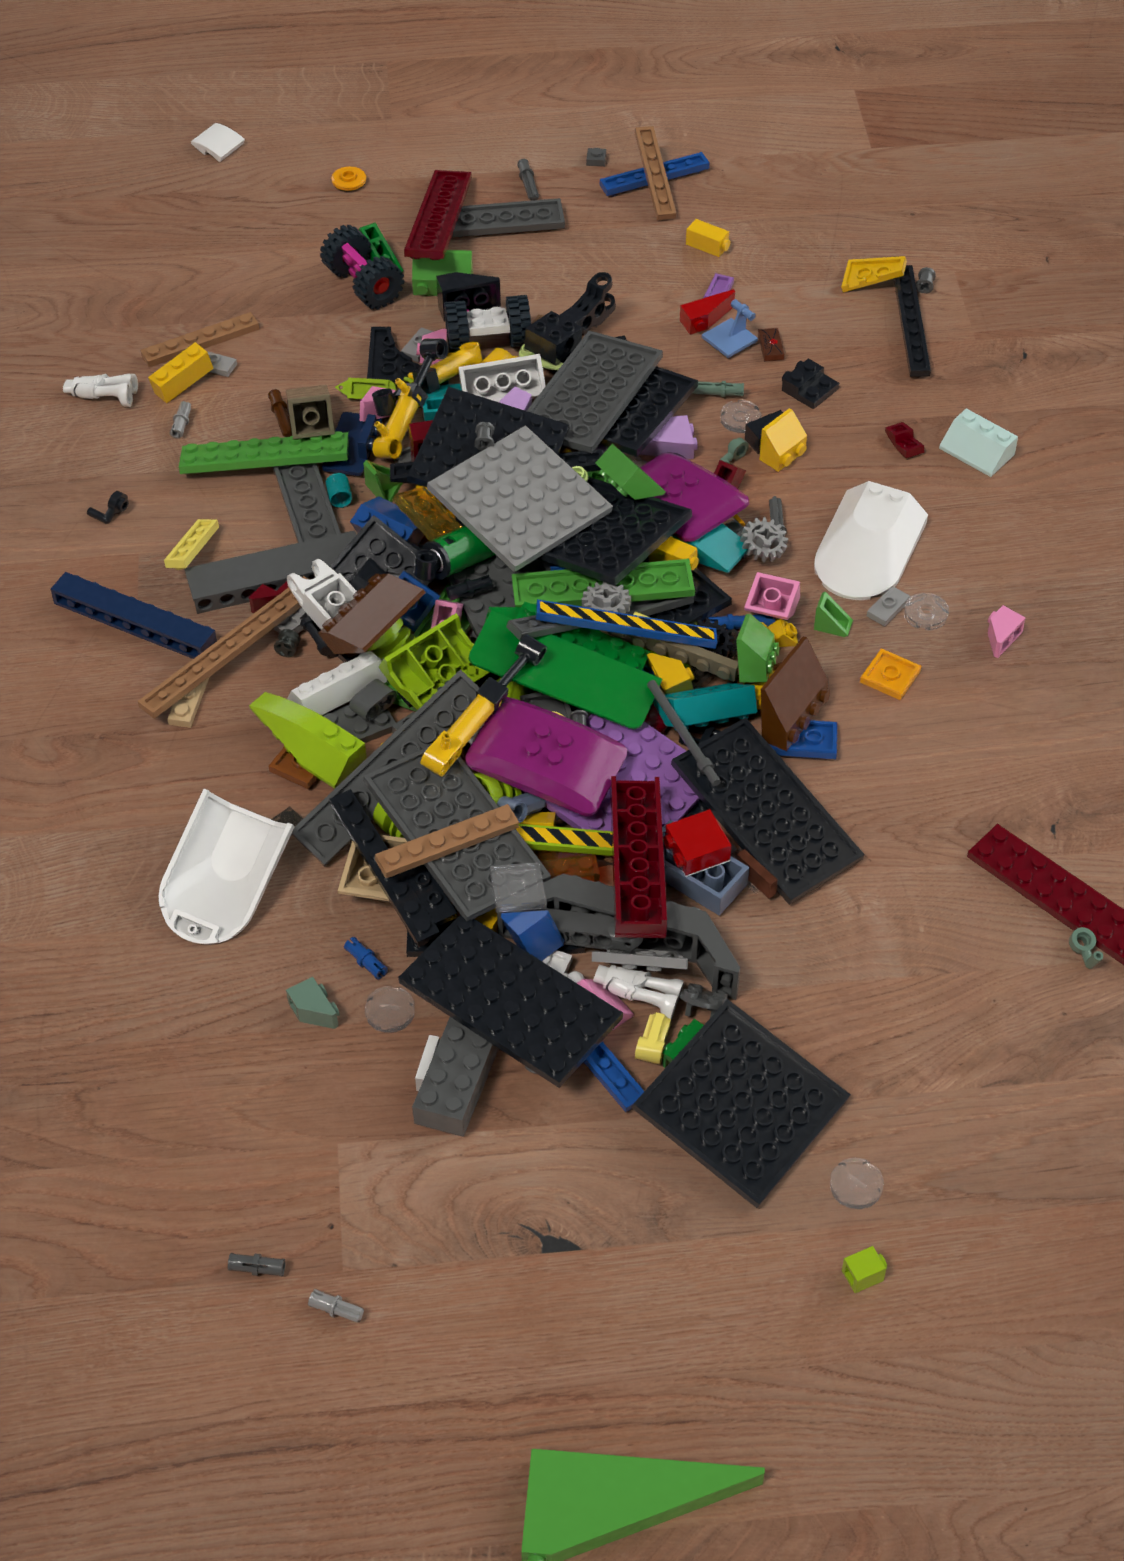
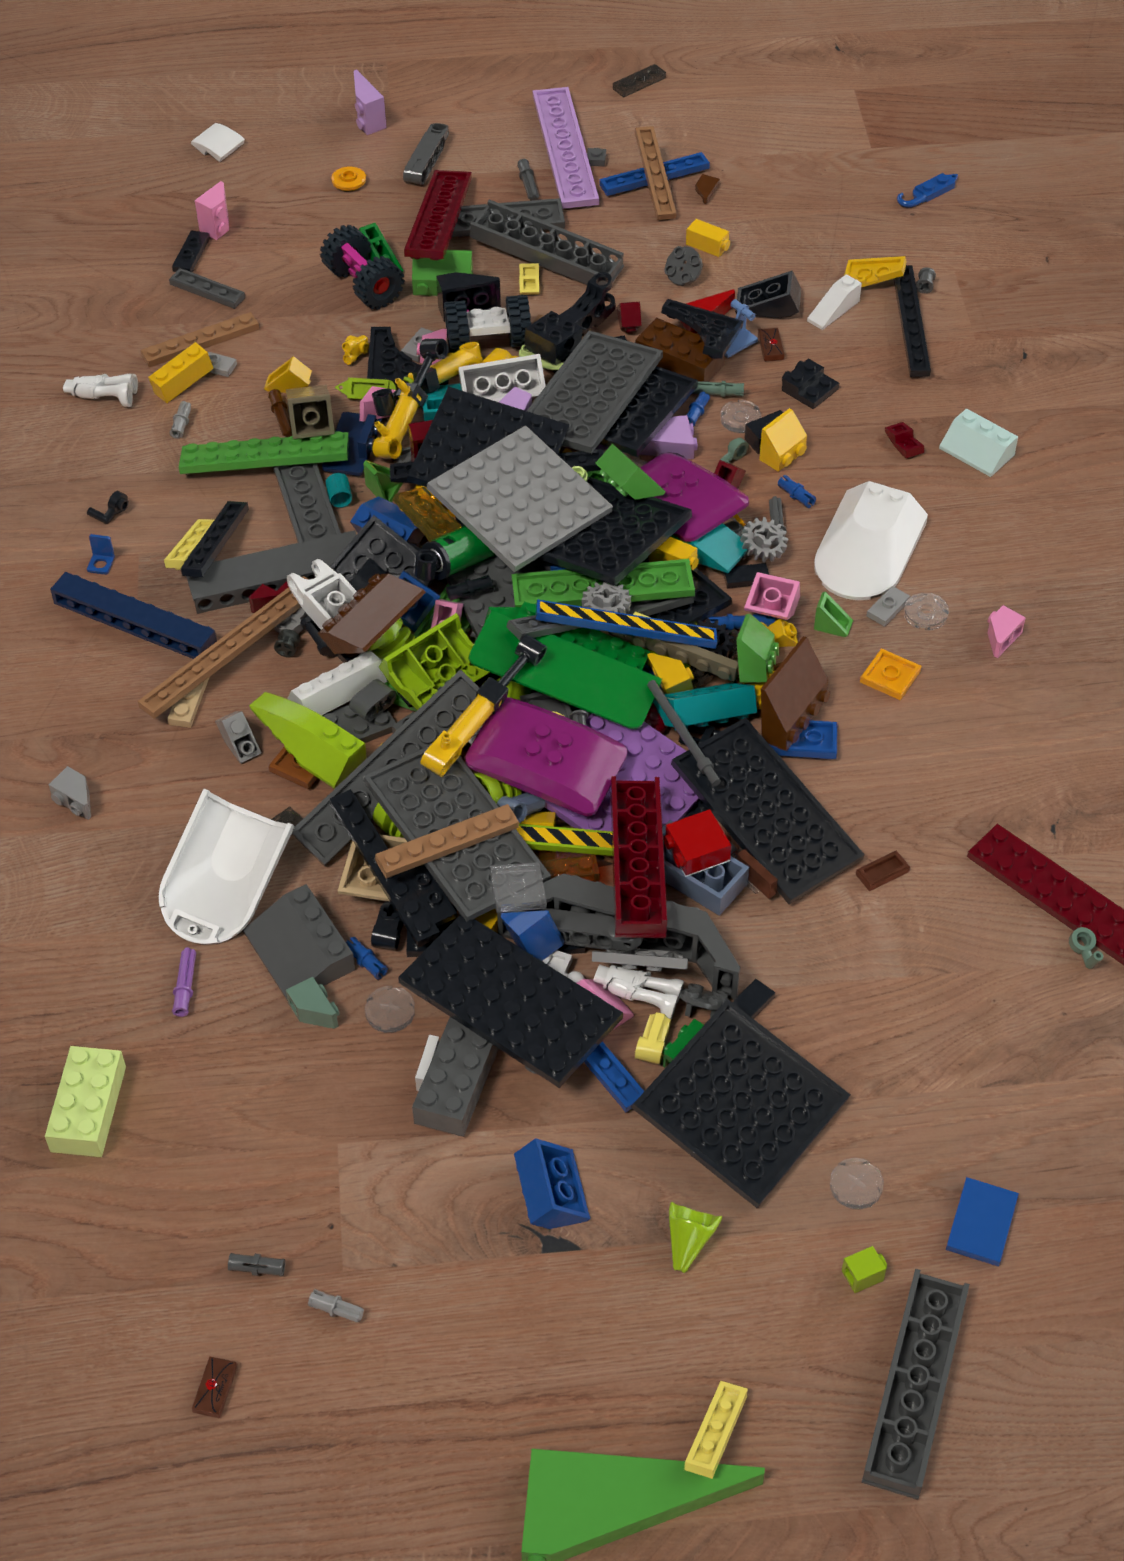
(71, 791): none -> light grey slope
(85, 1101): none -> yellowish green brick
(102, 551): none -> blue bracket
(184, 983): none -> medium lavender axle
(191, 251): none -> black plate
(207, 288): none -> dark grey tile
(213, 211): none -> bright pink slope
(214, 539): none -> black plate
(214, 1387): none -> copper tile
(238, 736): none -> light grey slope
(289, 376): none -> yellow slope
(299, 941): none -> dark grey slope
(354, 347): none -> yellow plate
(369, 106): none -> lavender slope
(387, 928): none -> black piece
(426, 154): none -> dark grey piece
(484, 435): dark grey bush -> none
(529, 278): none -> light yellow slope
(544, 248): none -> dark grey tile
(551, 1185): none -> blue slope
(565, 148): none -> lavender plate
(629, 316): none -> dark red slope
(639, 80): none -> clear smoke plate
(677, 261): none -> dark grey plate
(680, 350): none -> reddish brown brick
(689, 1234): none -> lime hat
(696, 408): none -> blue axle
(706, 186): none -> reddish brown tile
(714, 328): none -> black plate
(716, 1429): none -> light yellow plate
(719, 284): medium lavender tile -> none
(744, 575): none -> black tile
(754, 998): none -> black tile
(773, 296): none -> black slope
(796, 491): none -> blue pin
(837, 301): none -> white slope
(882, 870): none -> copper tile
(915, 1386): none -> dark grey tile
(929, 189): none -> blue plate
(982, 1221): none -> blue tile

